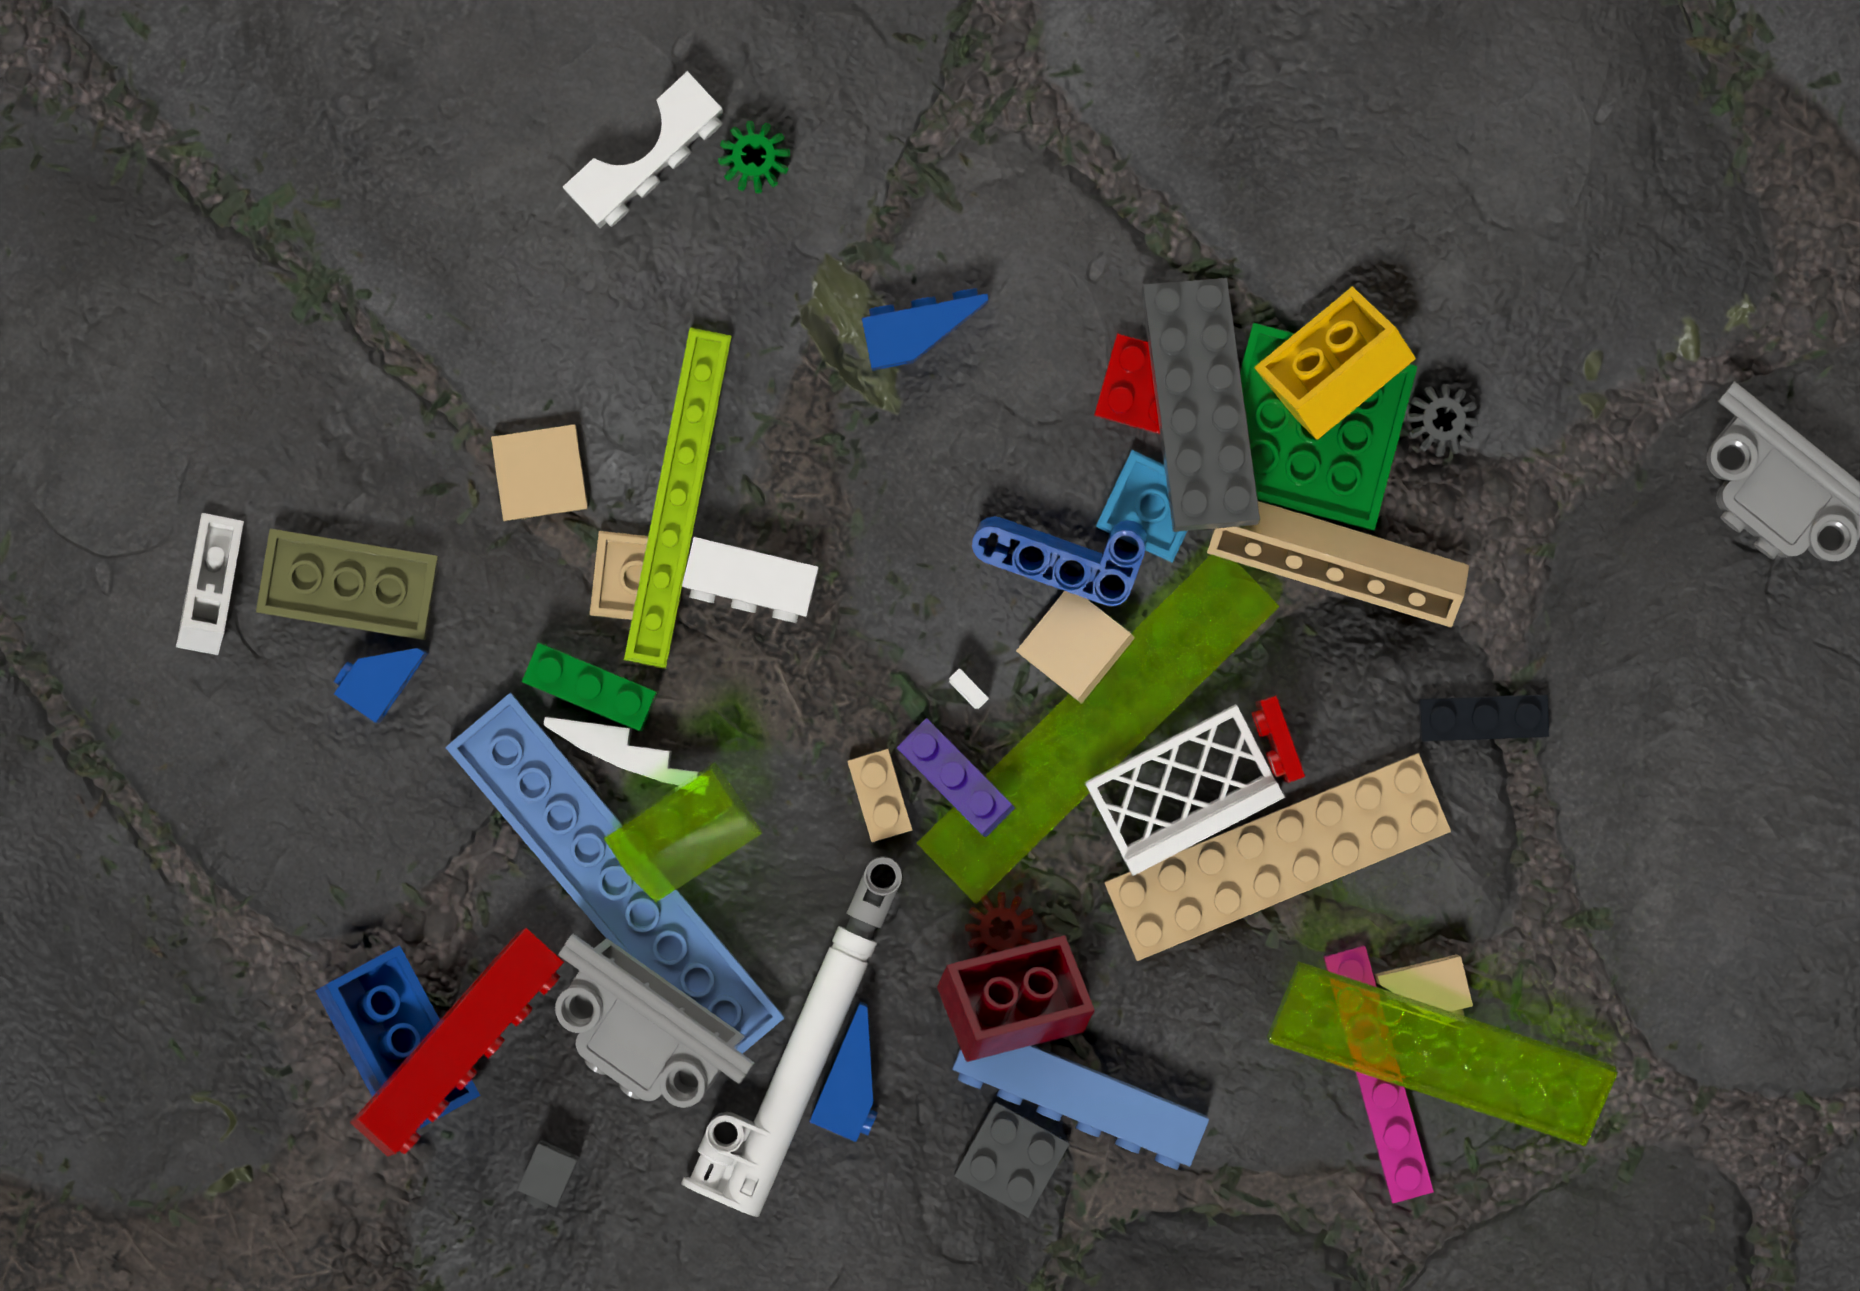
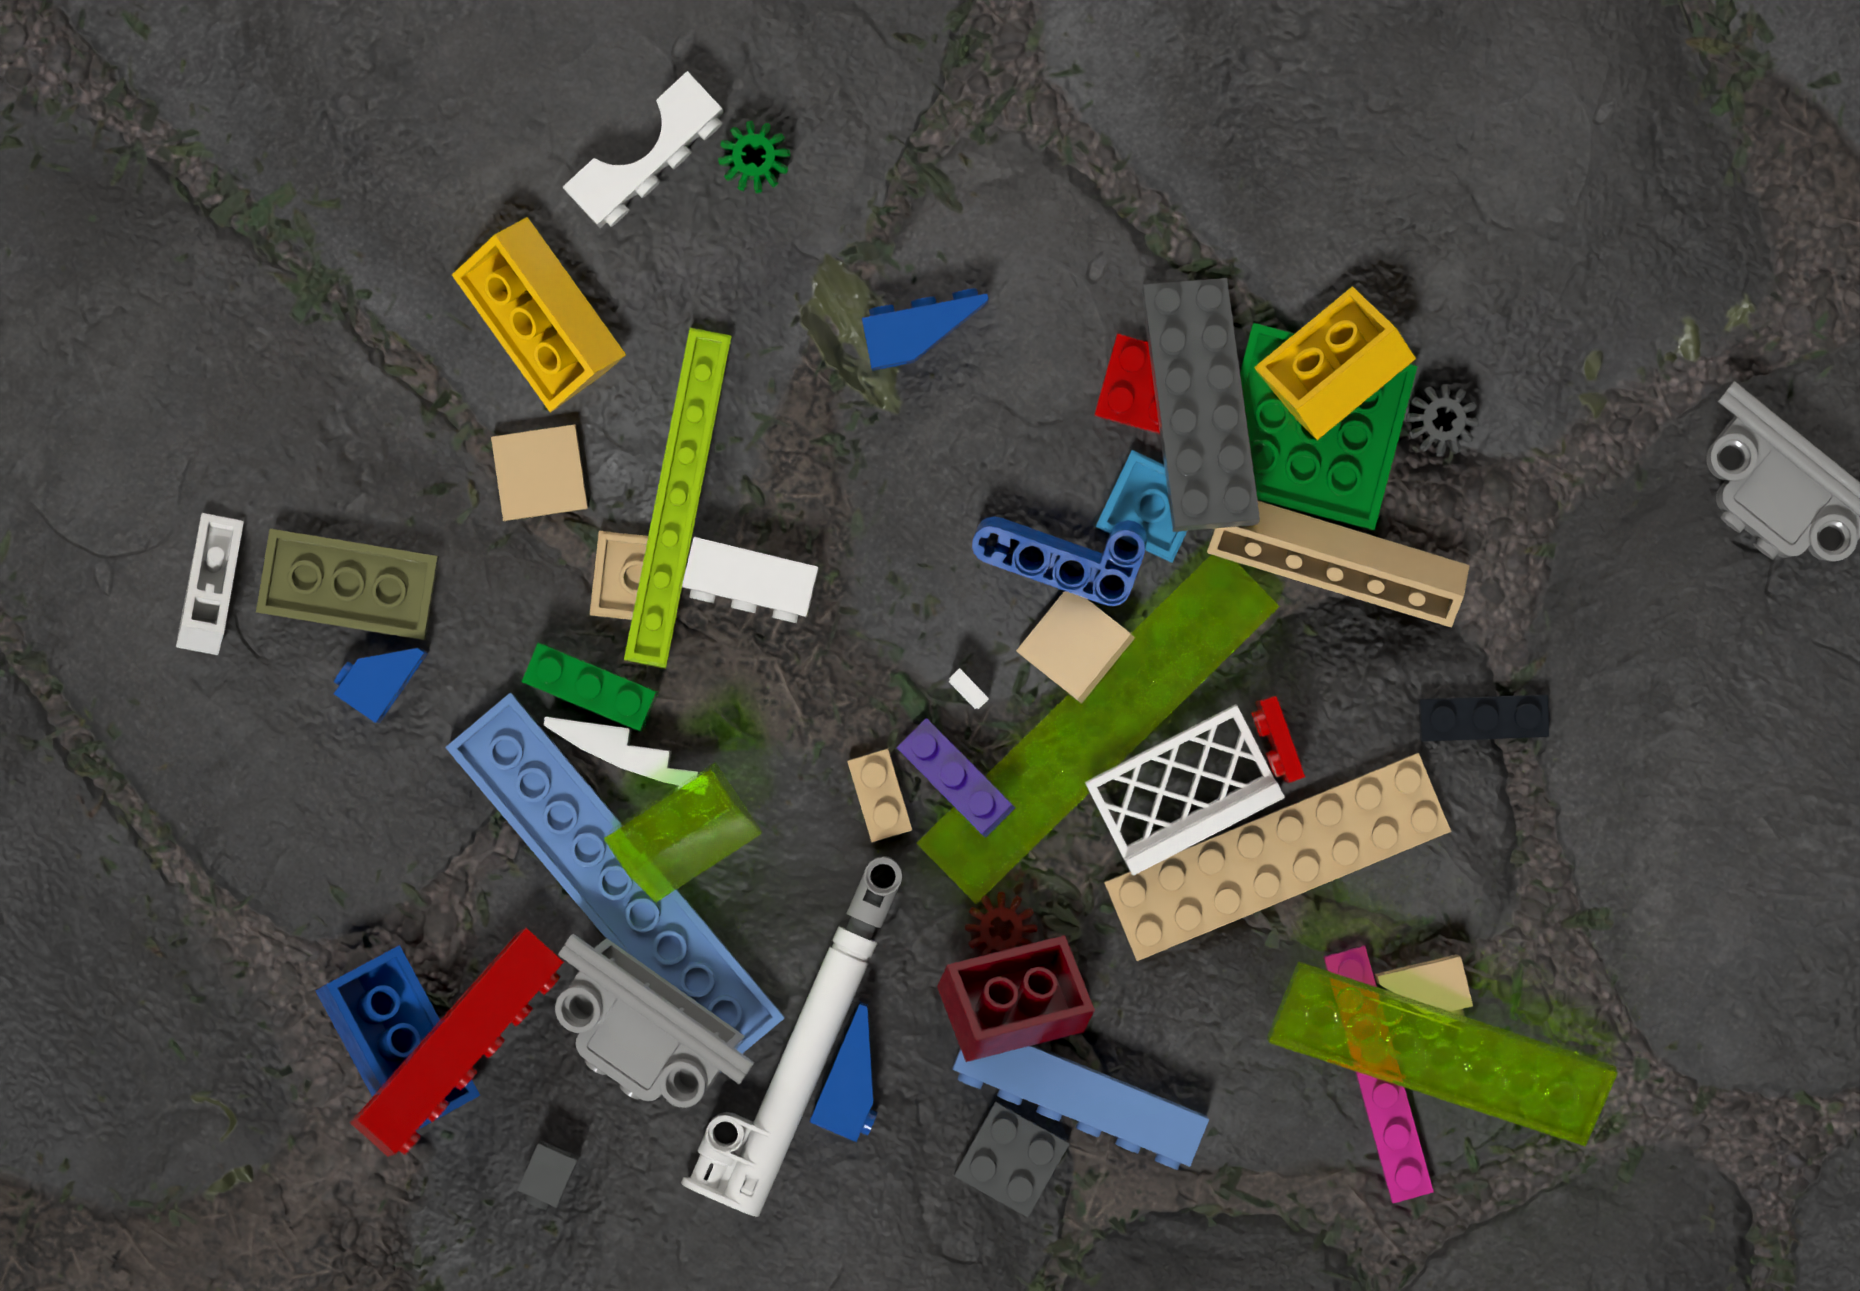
(538, 313): none -> yellow slope

